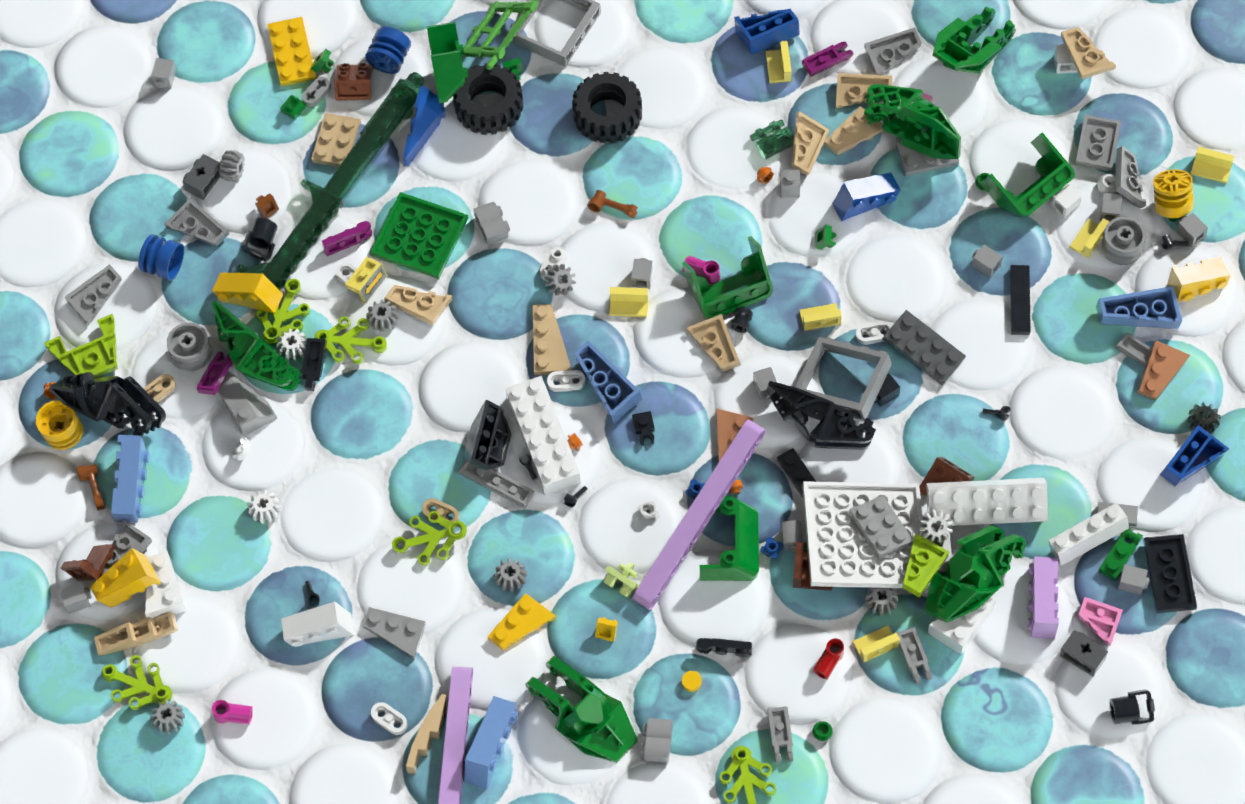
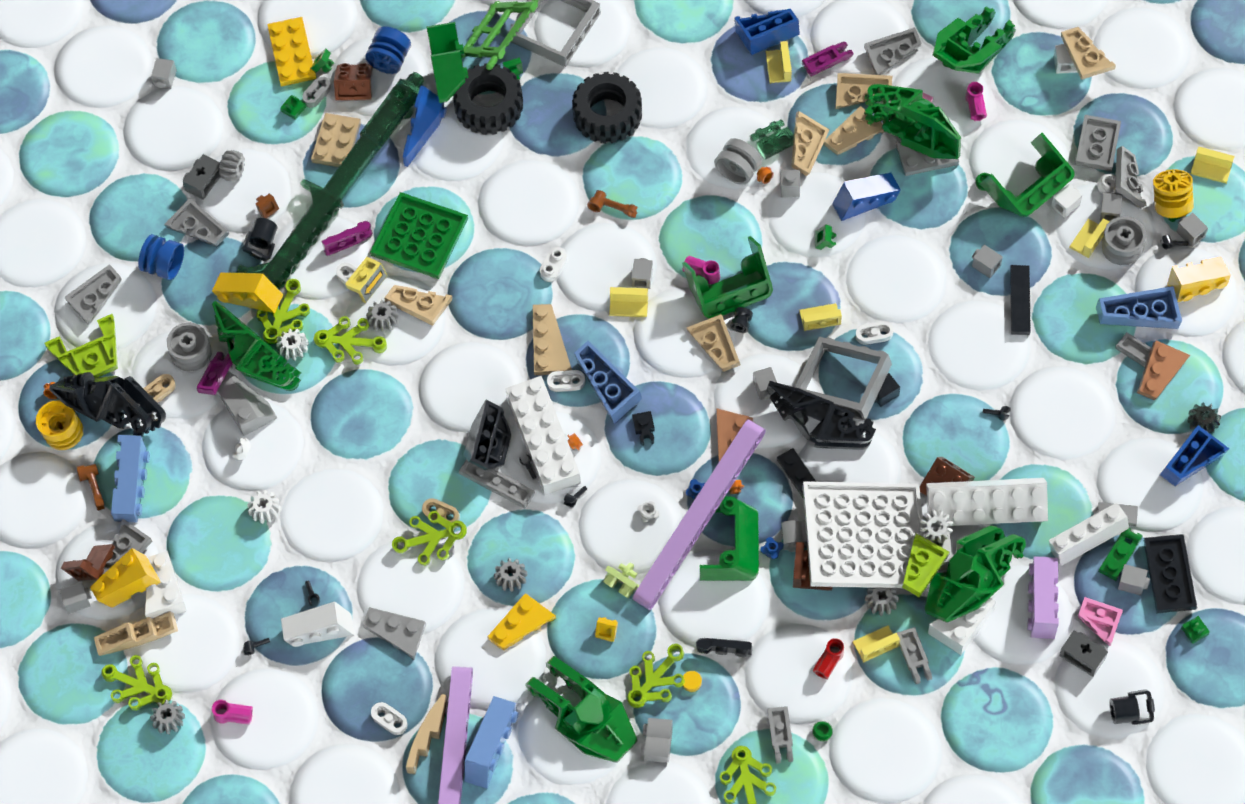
(250, 645): none -> black hand
(313, 362): black hinge -> none
(491, 223): light grey brick -> none
(557, 271): light grey gear -> none
(654, 679): none -> lime plant
(738, 161): none -> light grey wheel
(880, 526): light grey plate -> none
(924, 347): dark grey plate -> none
(976, 101): none -> dark pink piece
(1195, 629): none -> green tile

